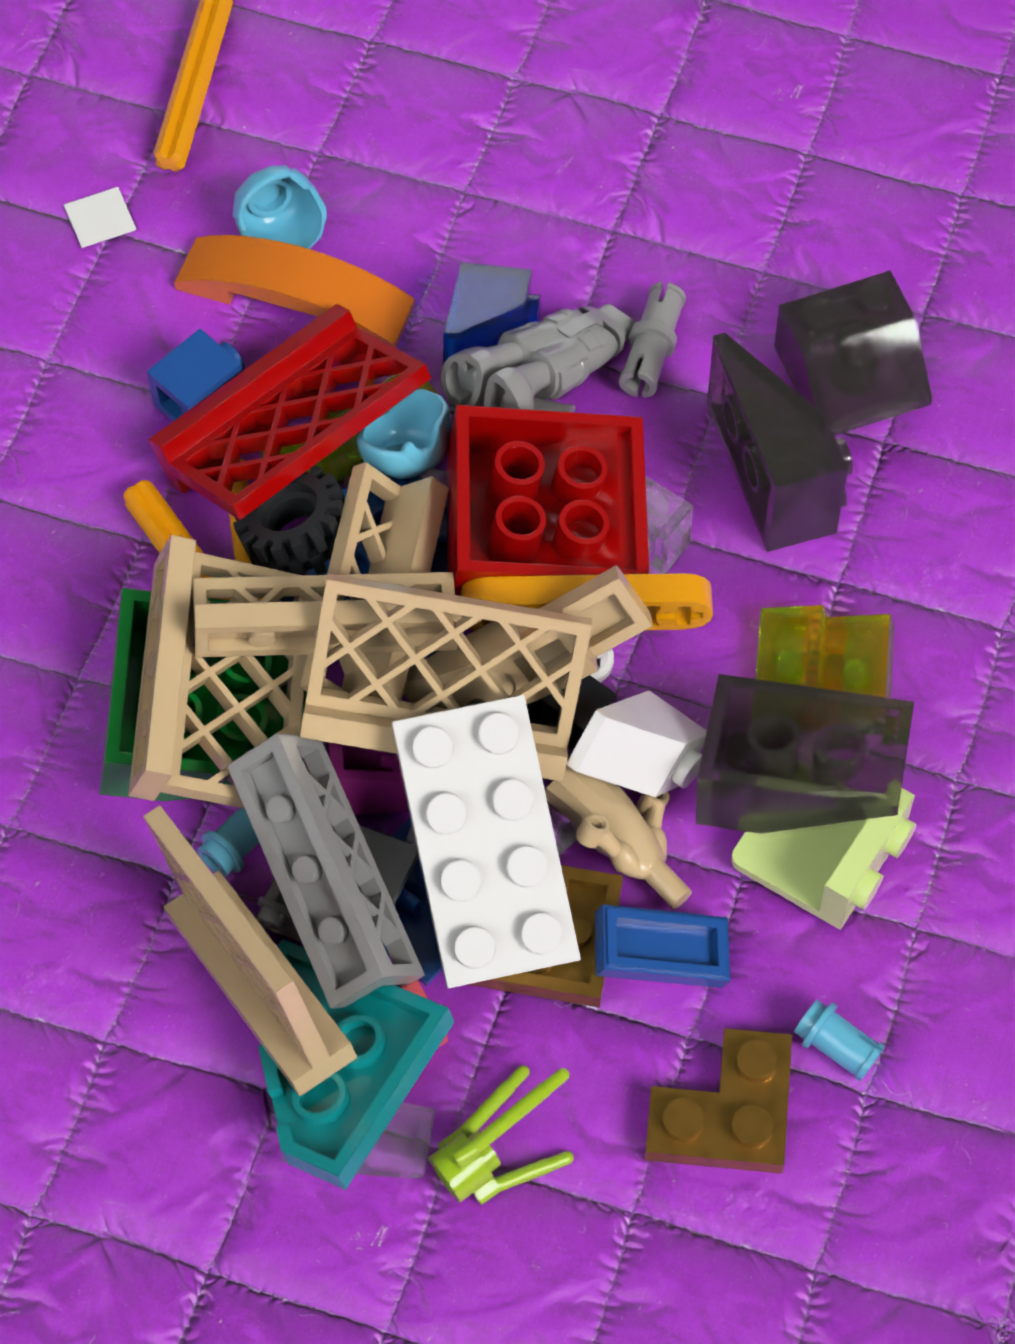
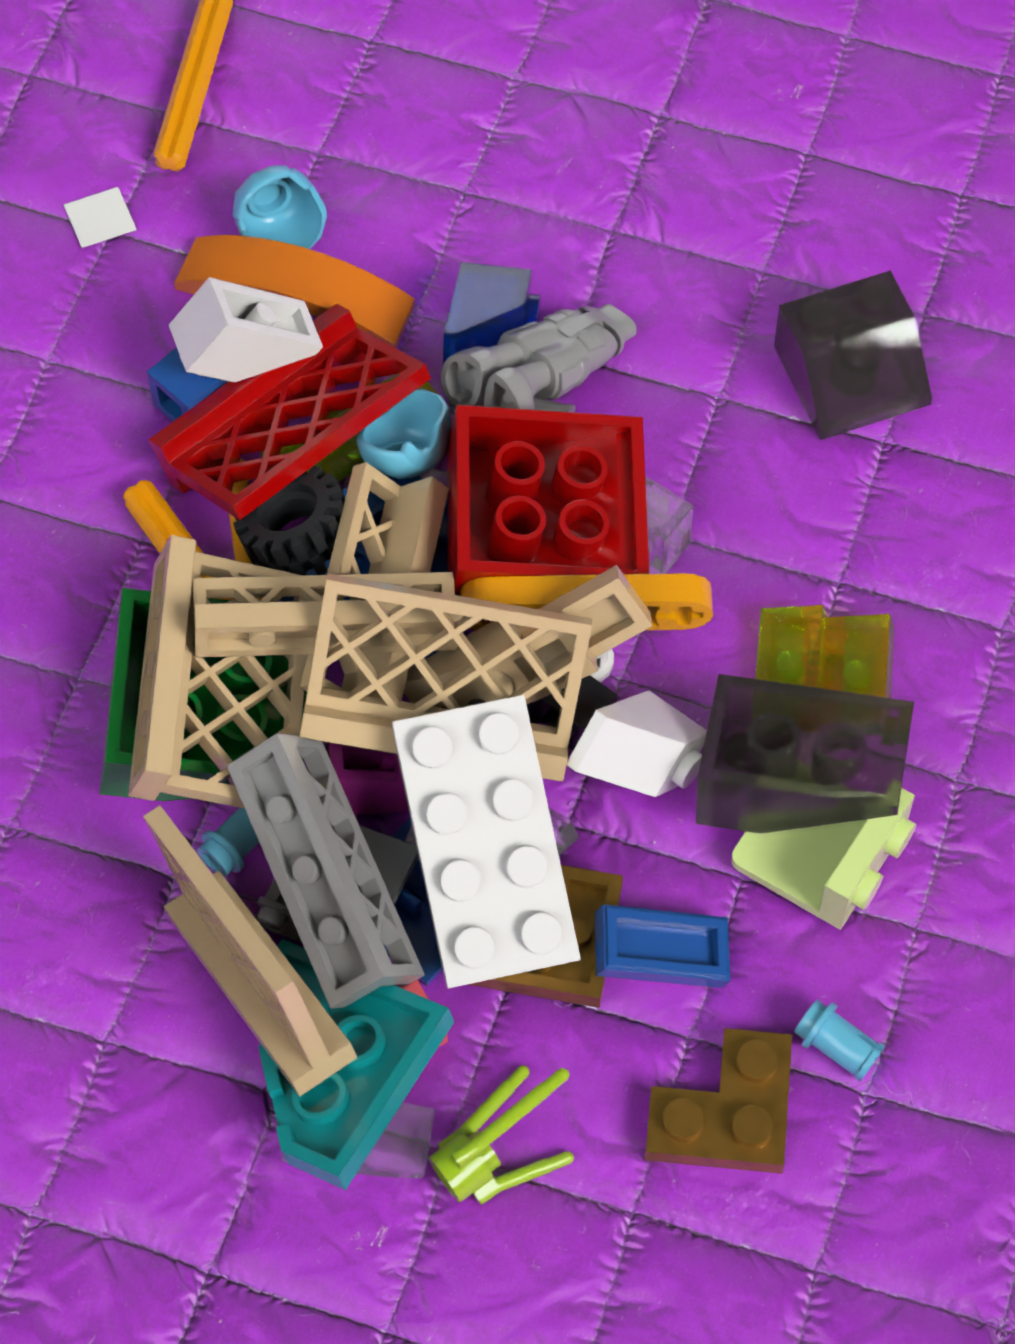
(242, 331): none -> white slope
(615, 828): tan piece -> none
(652, 340): light grey pin -> none
(778, 448): clear smoke slope -> none

